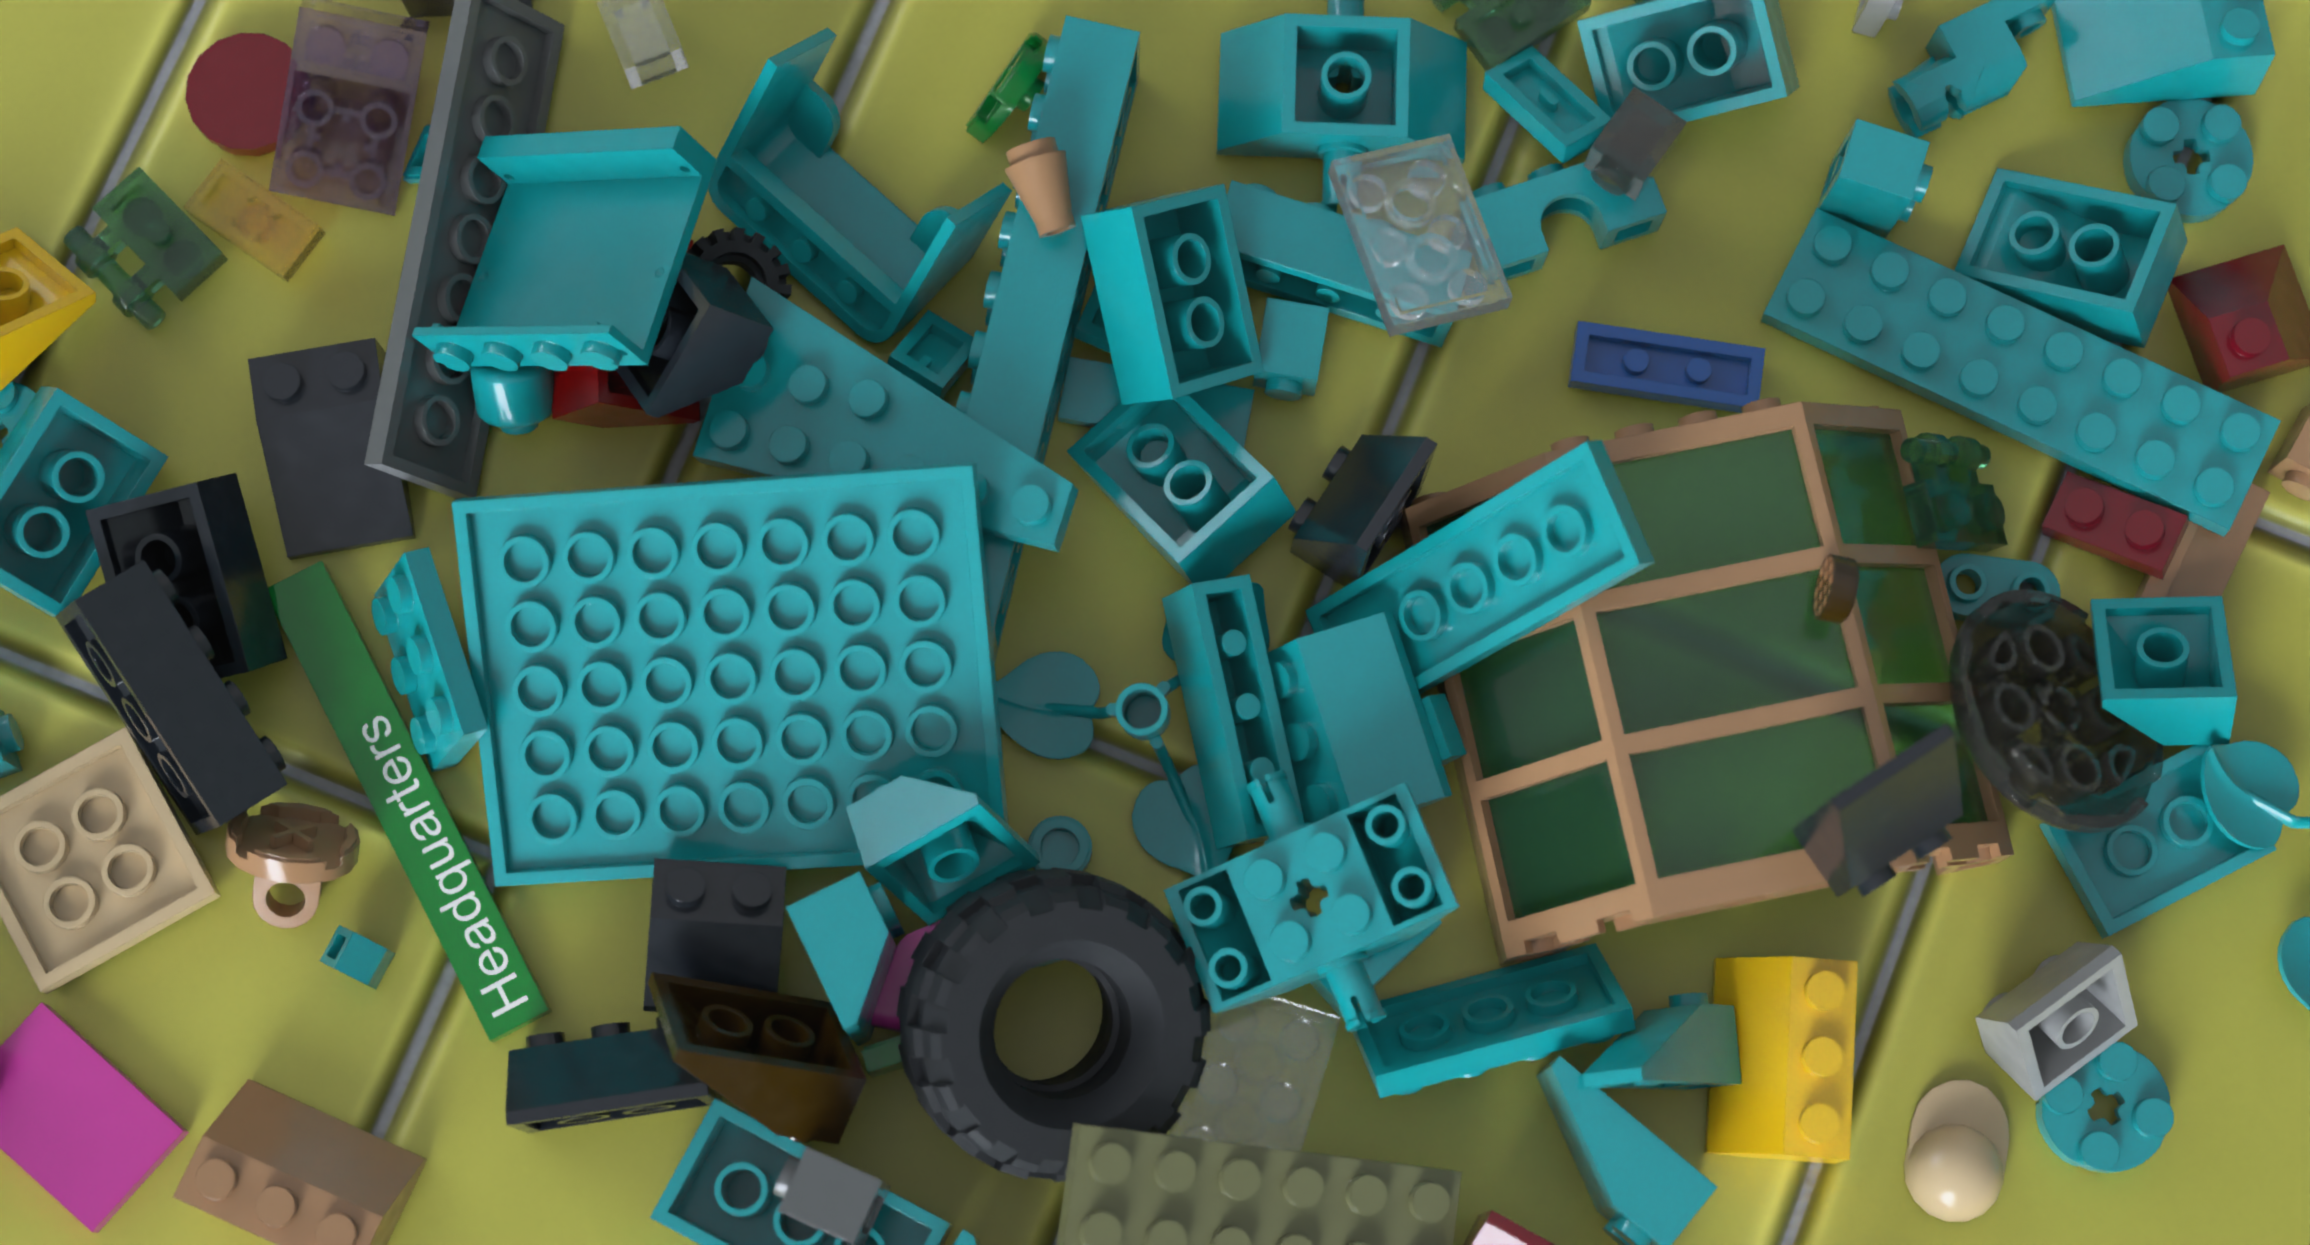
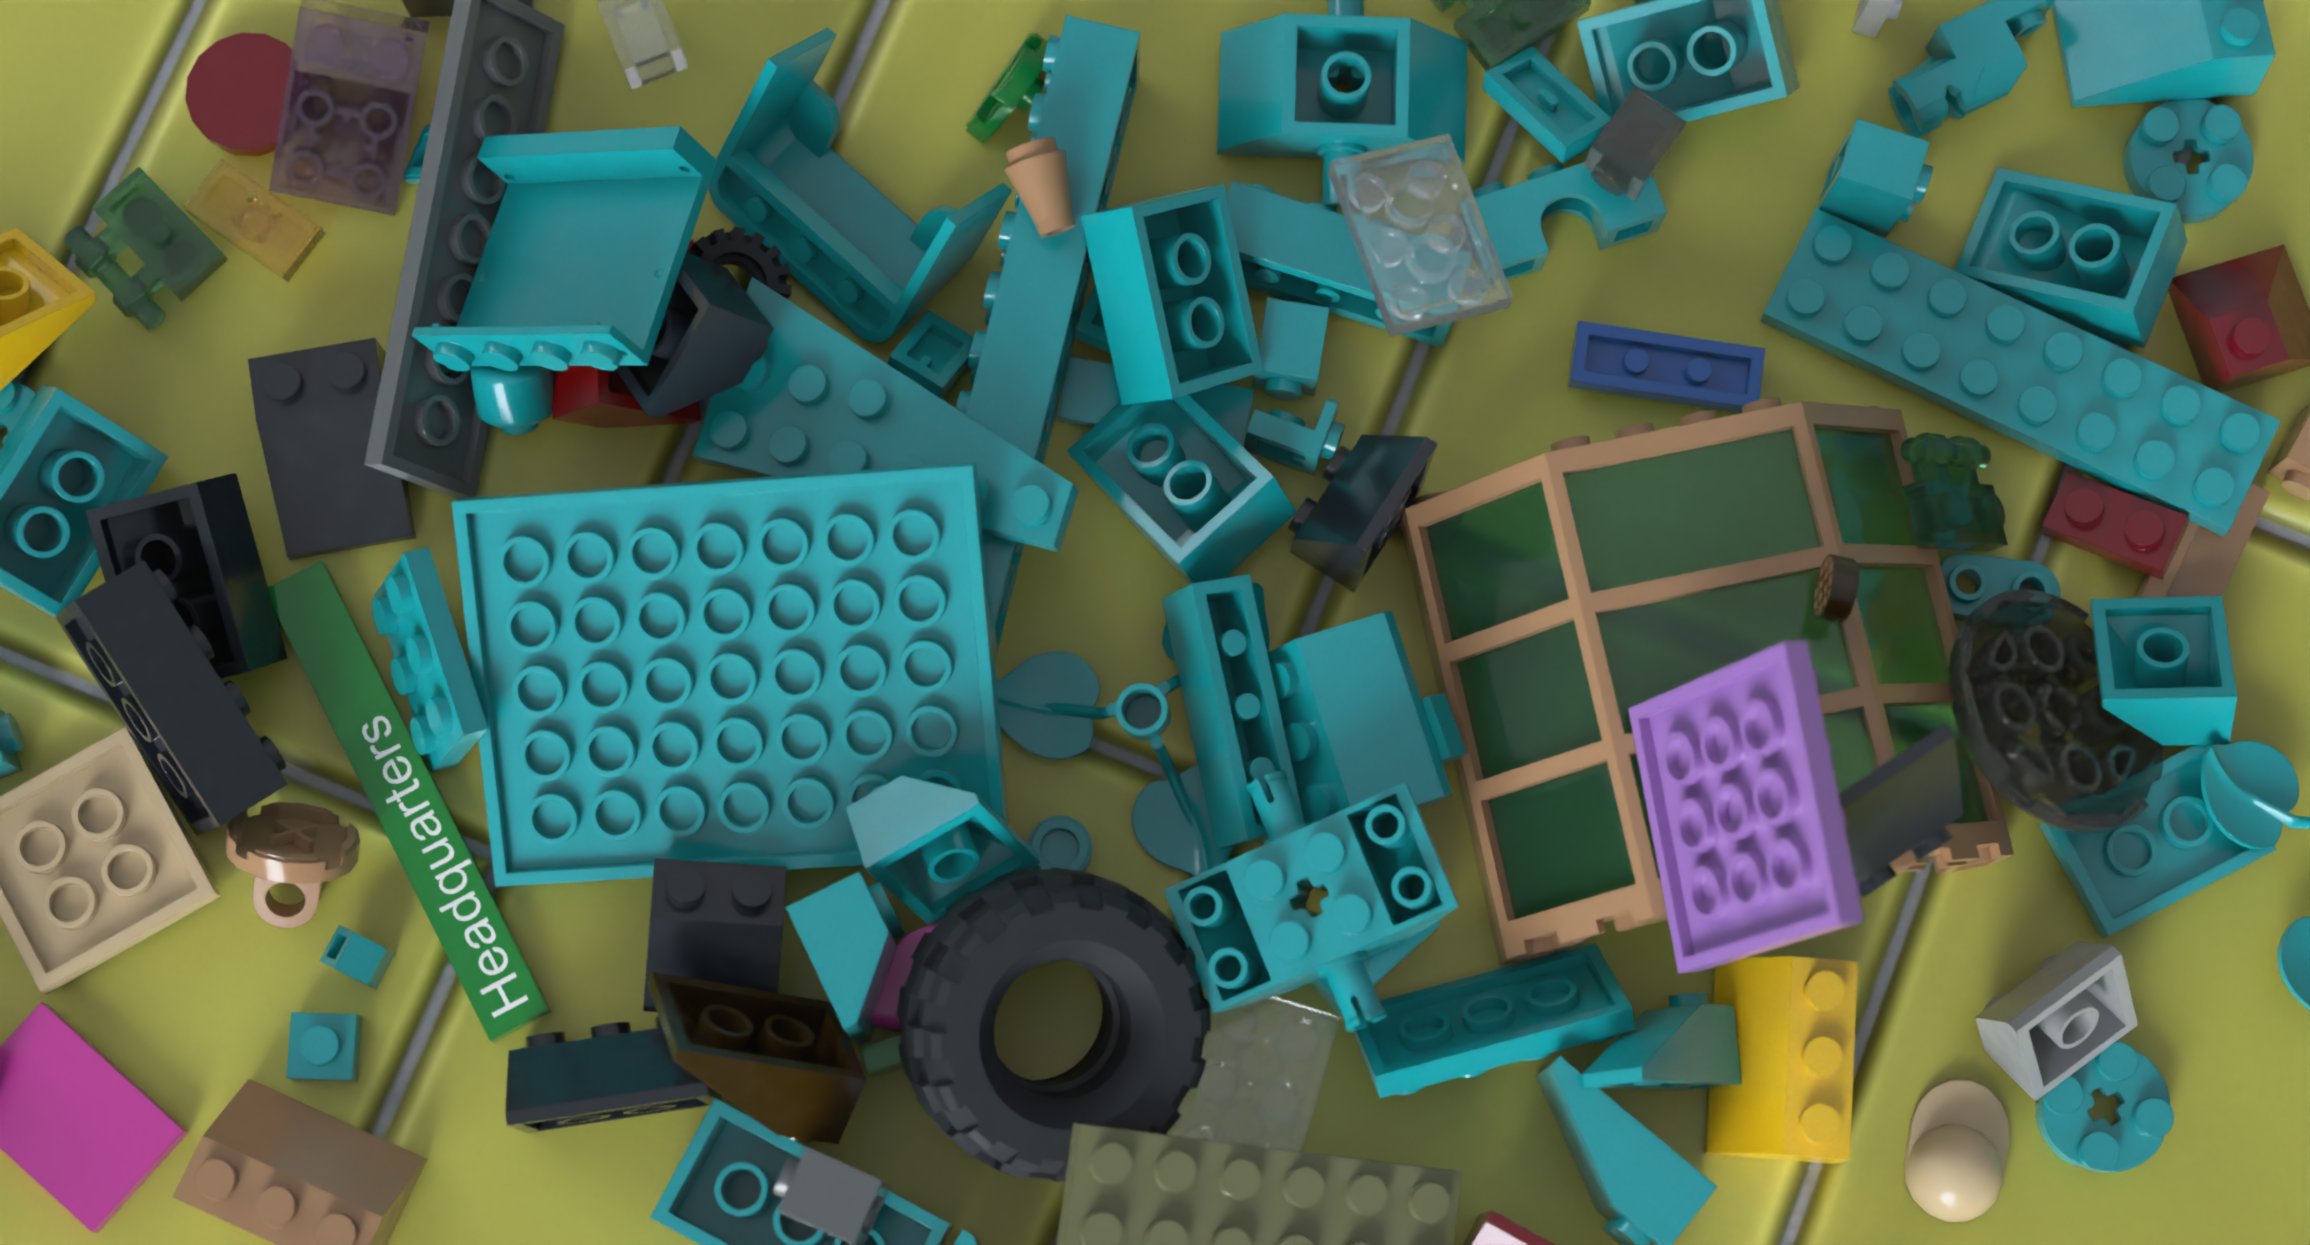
(324, 1047): none -> teal plate
(1287, 441): none -> teal bracket
(1502, 567): teal plate -> none
(1745, 809): none -> medium lavender plate

